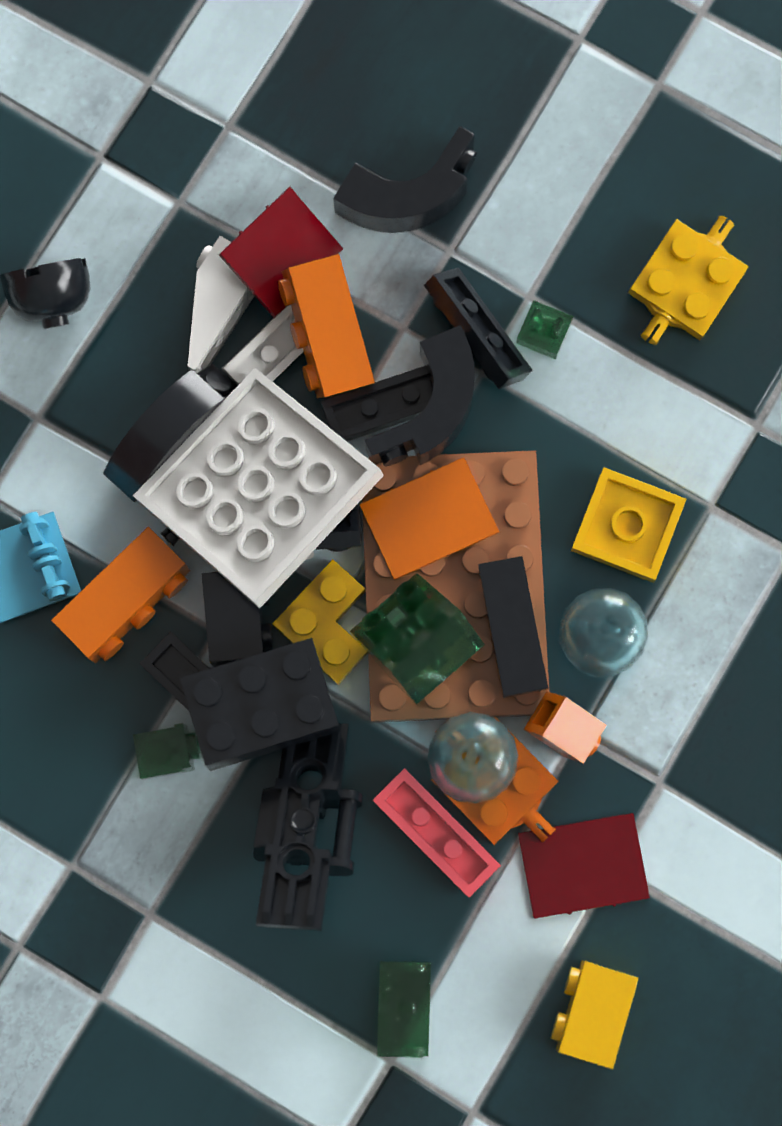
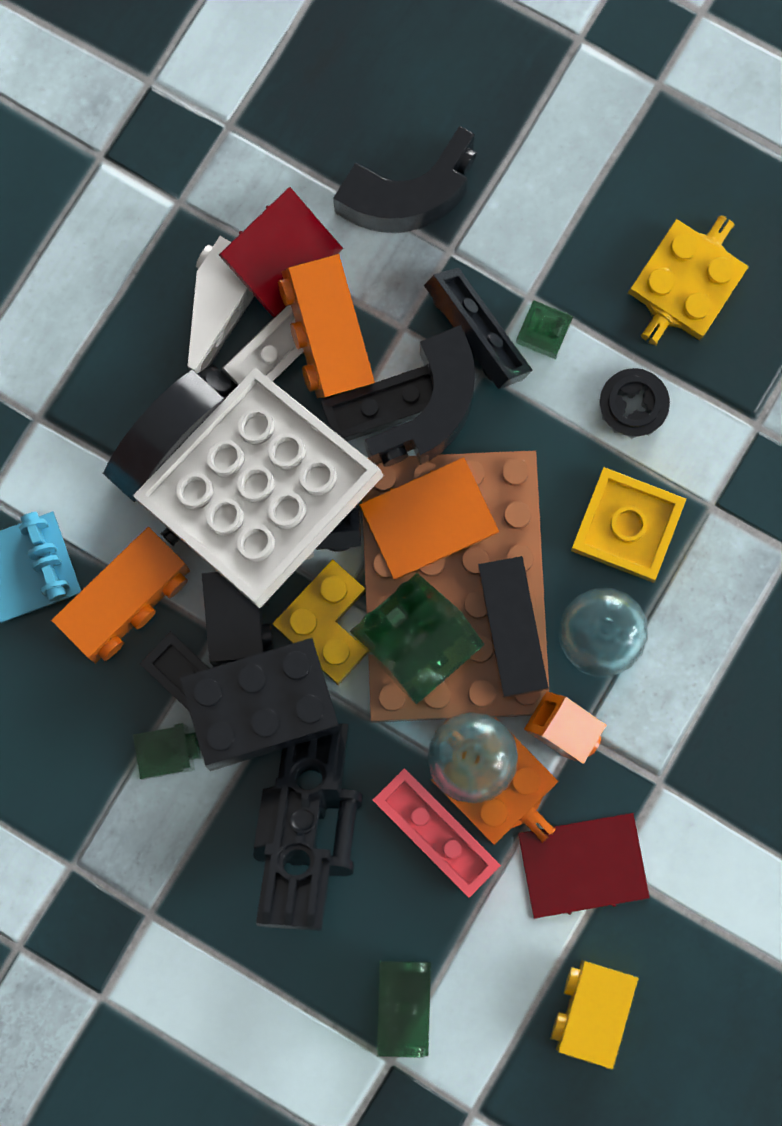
(48, 291): black cylinder -> none
(629, 383): none -> black gear

